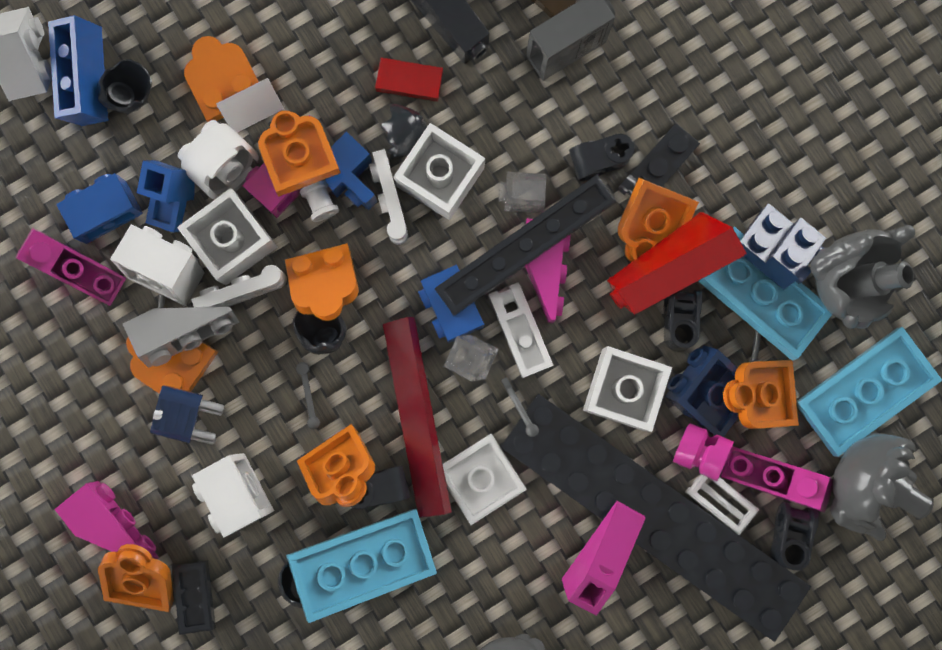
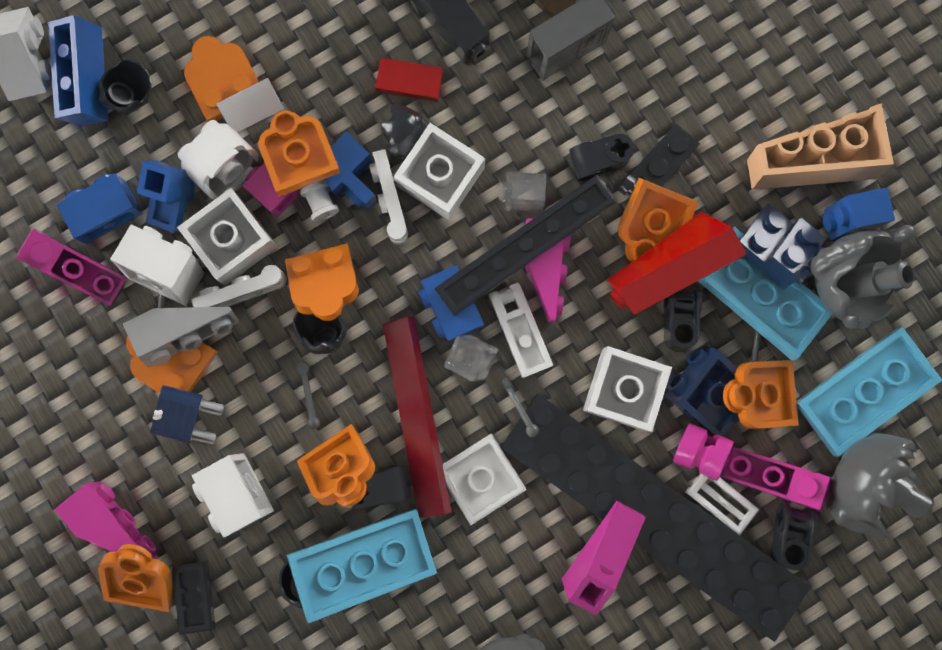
(827, 153): none -> light nougat wedge
(858, 213): none -> blue brick

